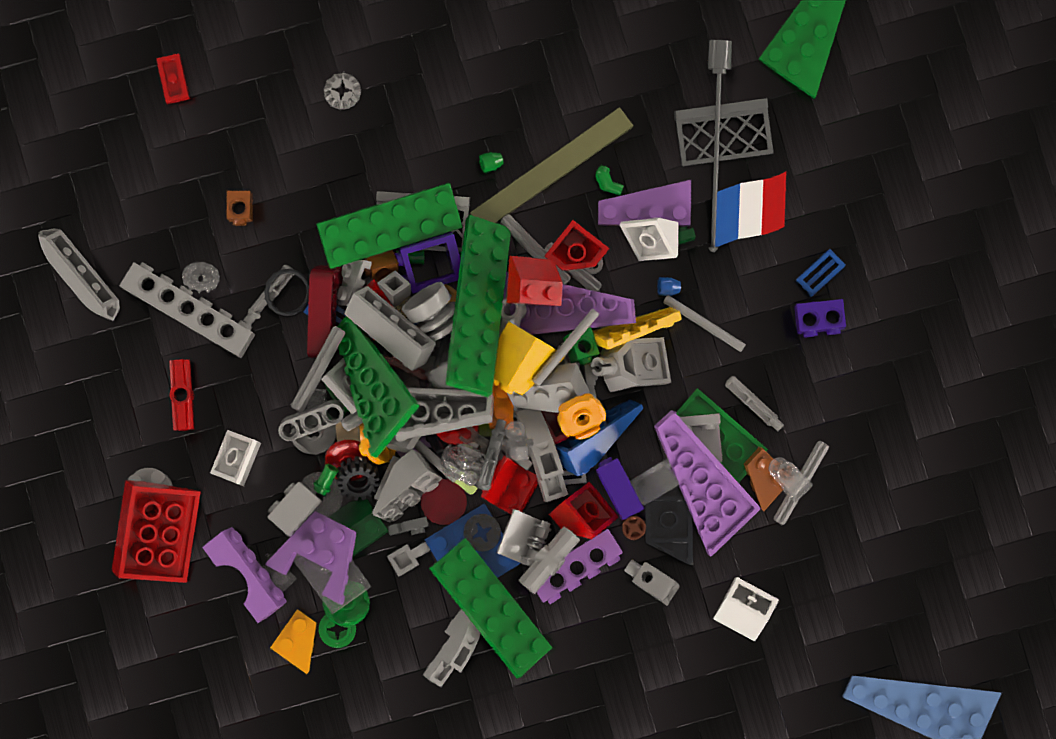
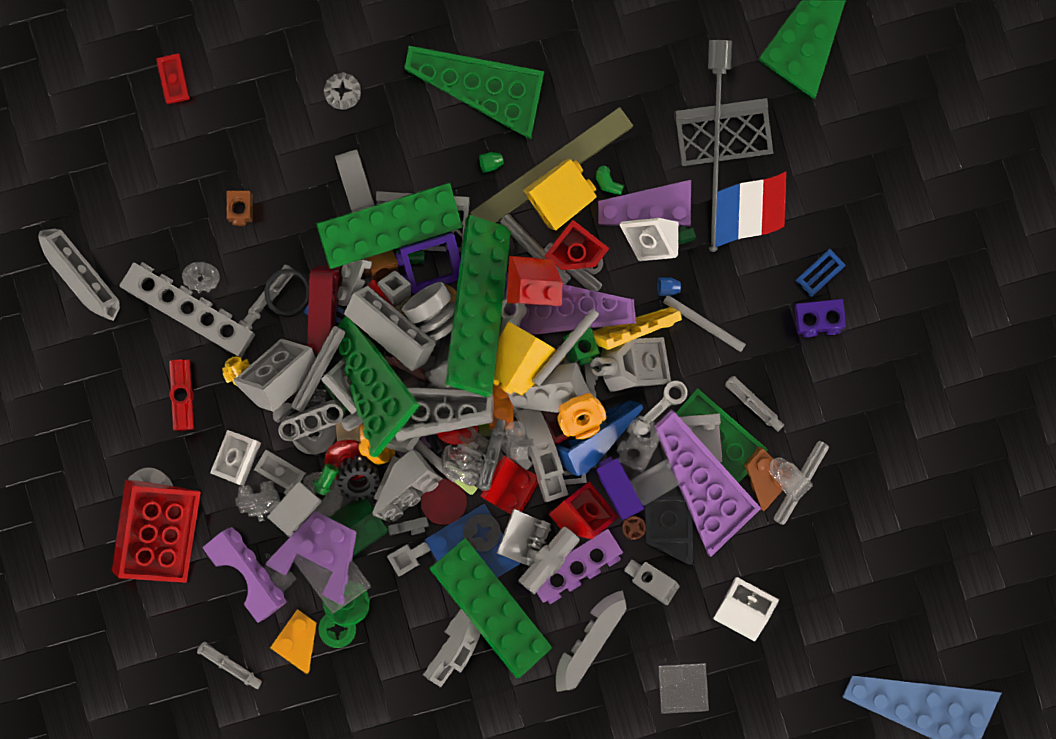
(230, 666): none -> light grey piece
(233, 368): none -> yellow gear
(258, 503): none -> clear hips
(276, 374): none -> light grey slope
(279, 470): none -> light grey plate
(282, 412): none -> light grey slope
(354, 180): none -> light grey beam
(494, 88): none -> green wing
(560, 193): none -> yellow slope
(572, 669): none -> light grey brick
(645, 445): none -> clear brick
(664, 403): none -> white piece
(683, 688): none -> clear tile

